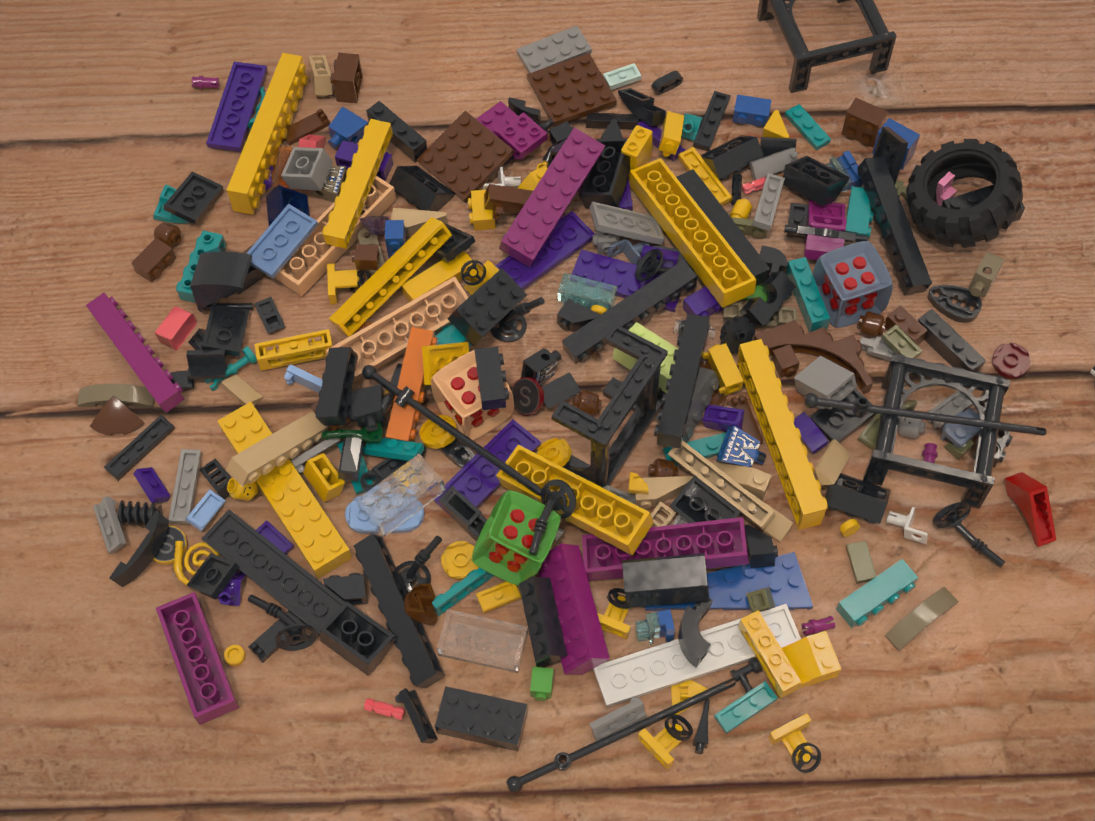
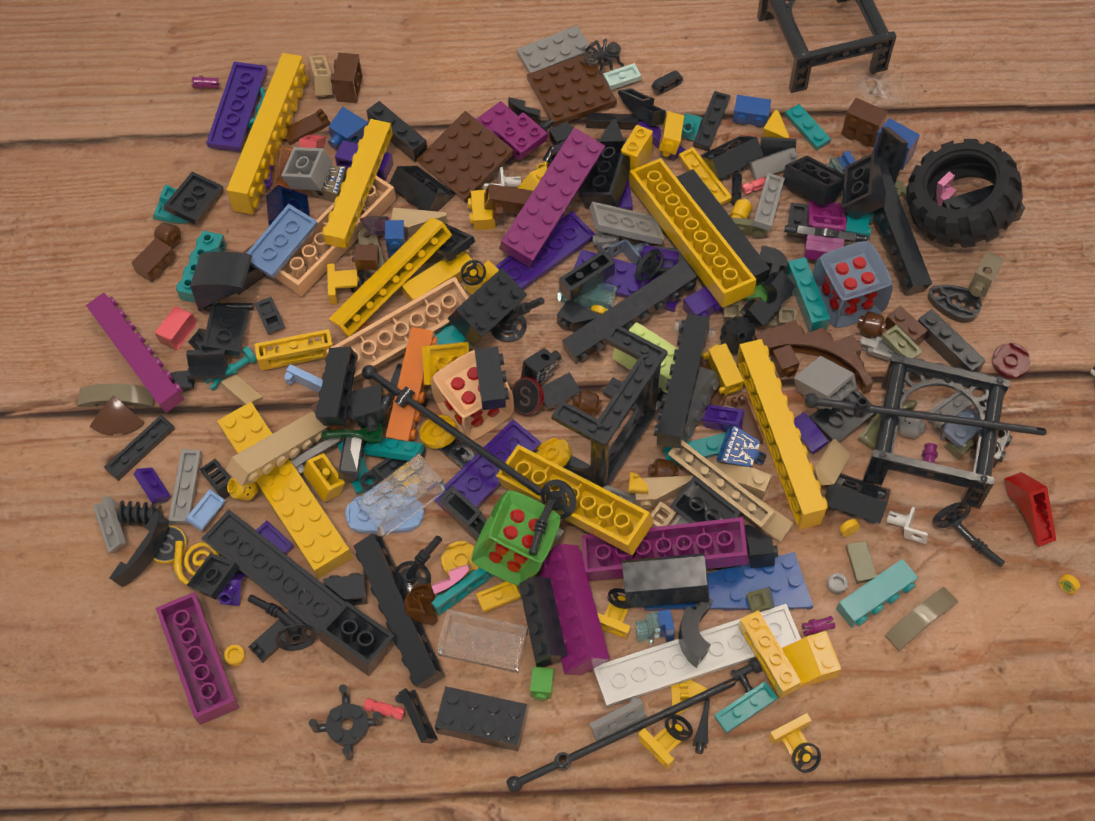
(345, 712): none -> black plate
(455, 575): none -> bright pink slope
(587, 276): none -> black brick
(604, 54): none -> animal
(837, 583): none -> light grey tile
(863, 187): none -> black slope
(1069, 584): none -> tile

